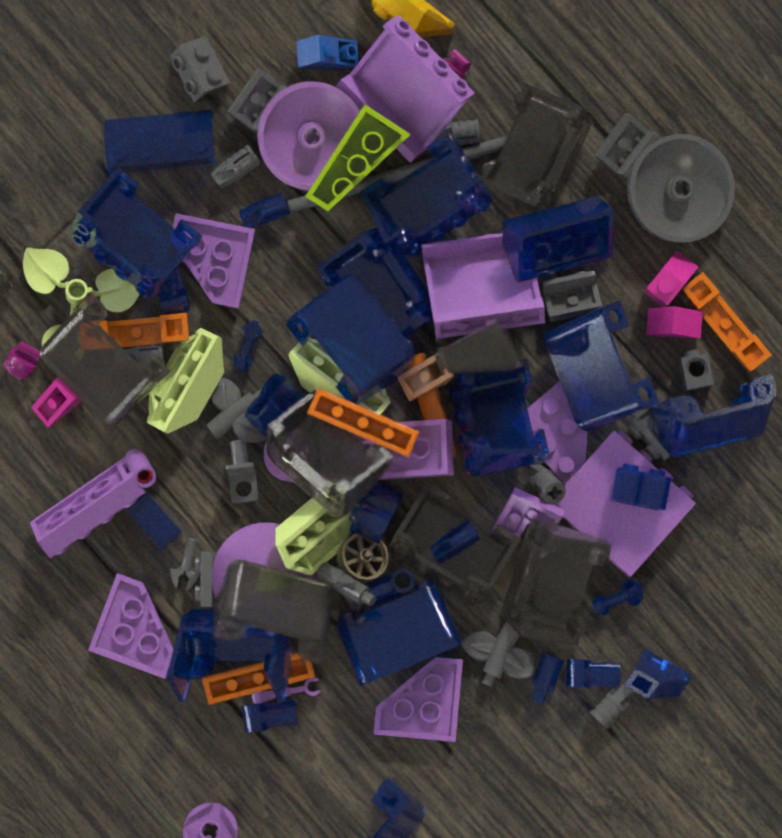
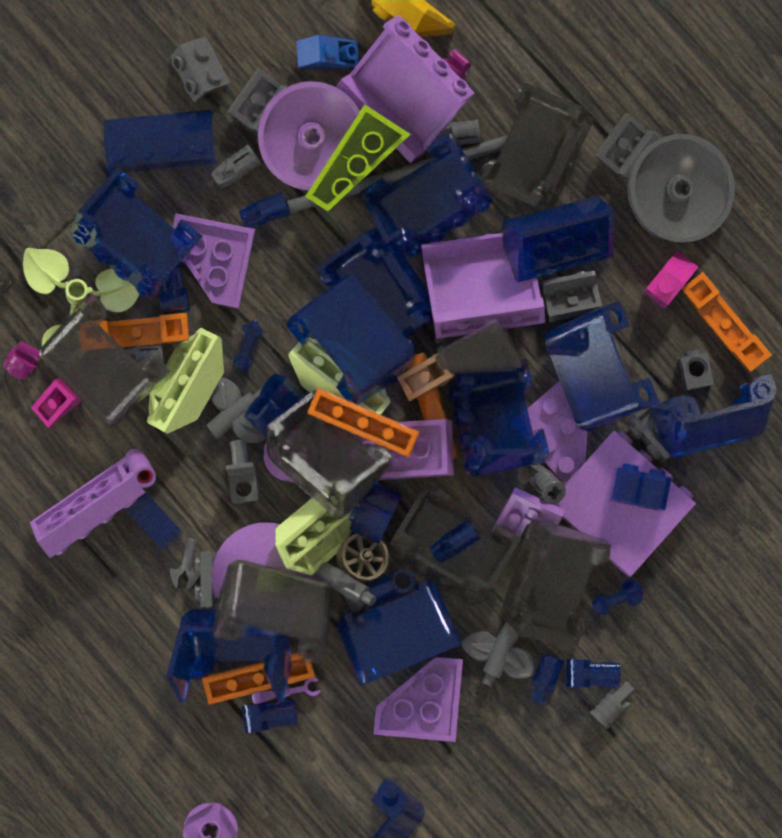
(132, 629): medium lavender plate -> none
(656, 677): clear blue slope -> none
(674, 322): dark pink slope -> none

